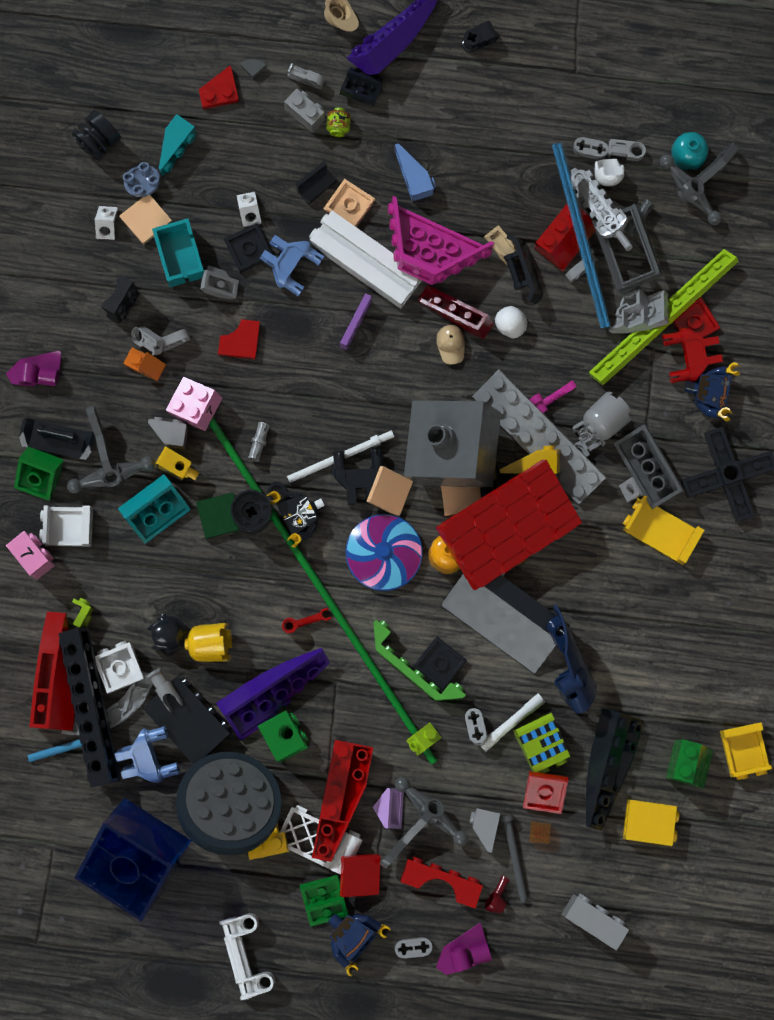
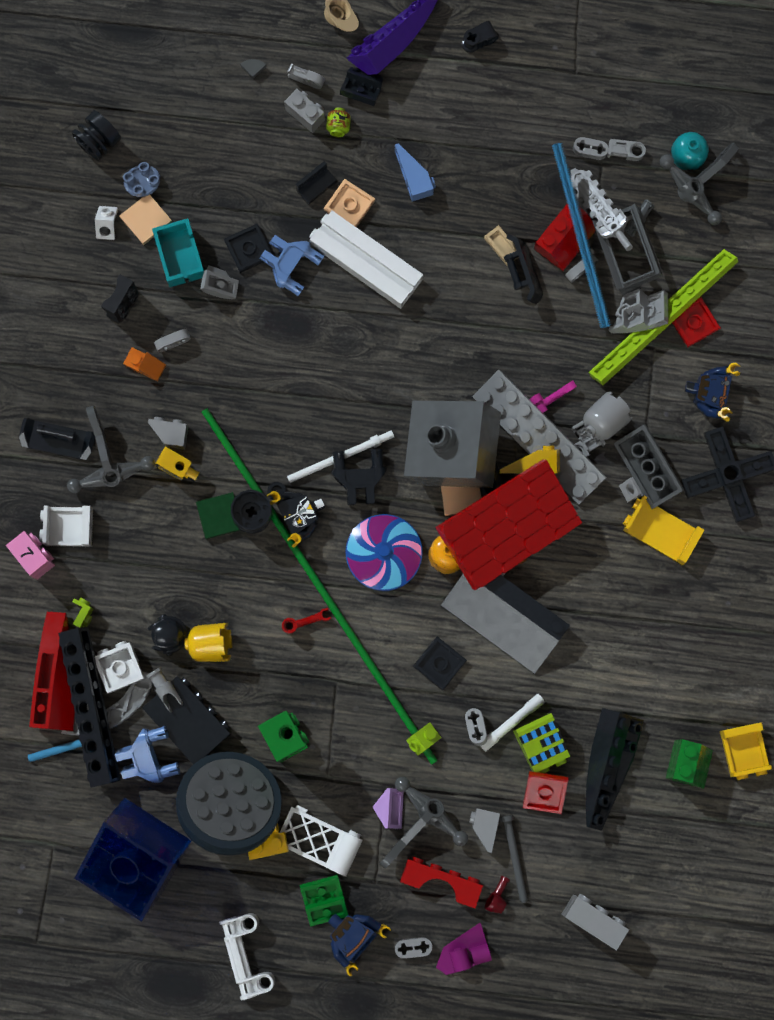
(35, 370): magenta panel -> none
(38, 473): green slope -> none
(149, 339): light grey piece -> none
(154, 509): teal slope -> none
(176, 137): teal slope -> none
(194, 403): brick -> none
(219, 90): red wing -> none
(241, 342): red tile -> none
(248, 204): white bracket -> none
(258, 441): light grey pin -> none
(268, 692): dark purple wedge -> none
(342, 794): red wedge -> none
(356, 321): medium lavender tile -> none
(360, 875): red tile -> none
(381, 633): bright green slope -> none
(389, 491): light nougat tile -> none
(430, 249): dark pink piece -> none
(451, 348): tan cap -> none
(457, 312): dark red slope -> none
(511, 322): white hair -> none
(539, 832): clear orange plate -> none
(577, 683): dark blue panel -> none
(608, 172): white hair -> none
(650, 822): yellow brick -> none
(694, 354): red connector -> none

